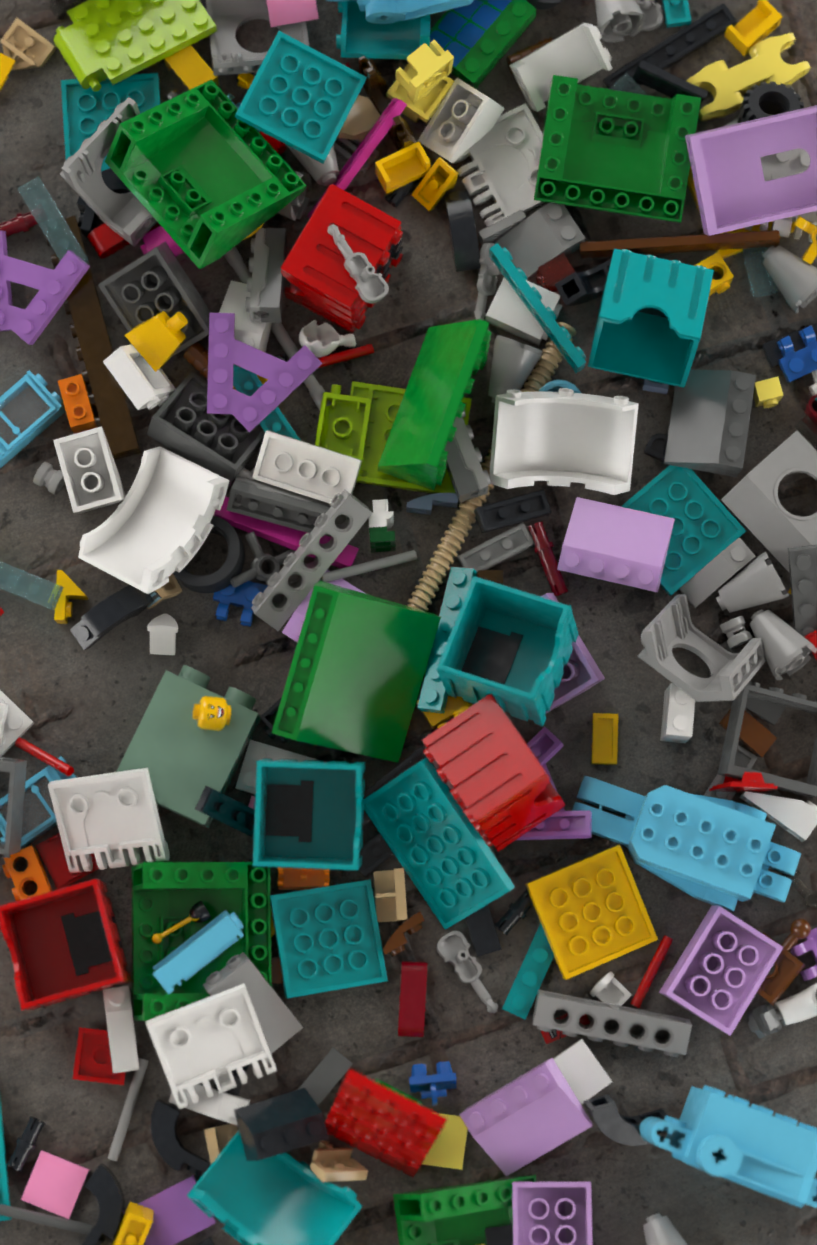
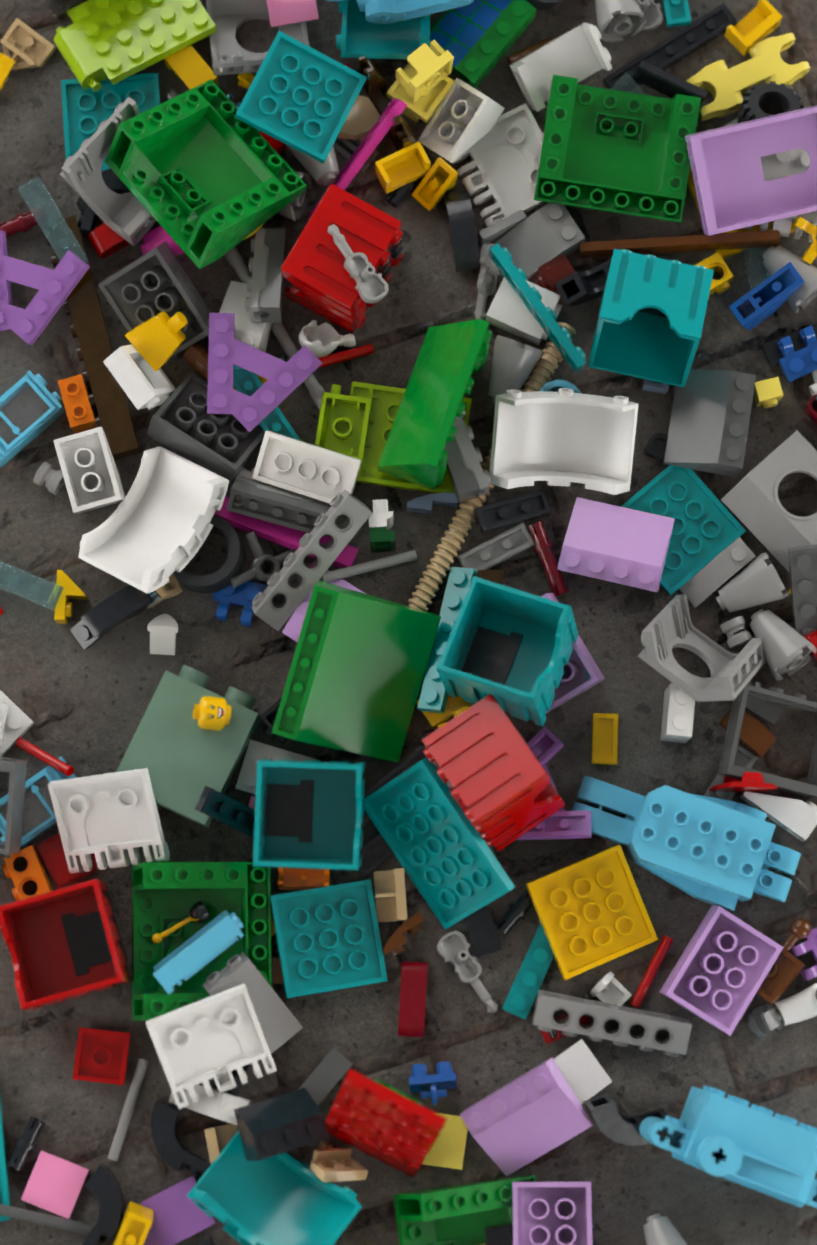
(120, 1029): white slope -> none
(767, 297): none -> blue slope

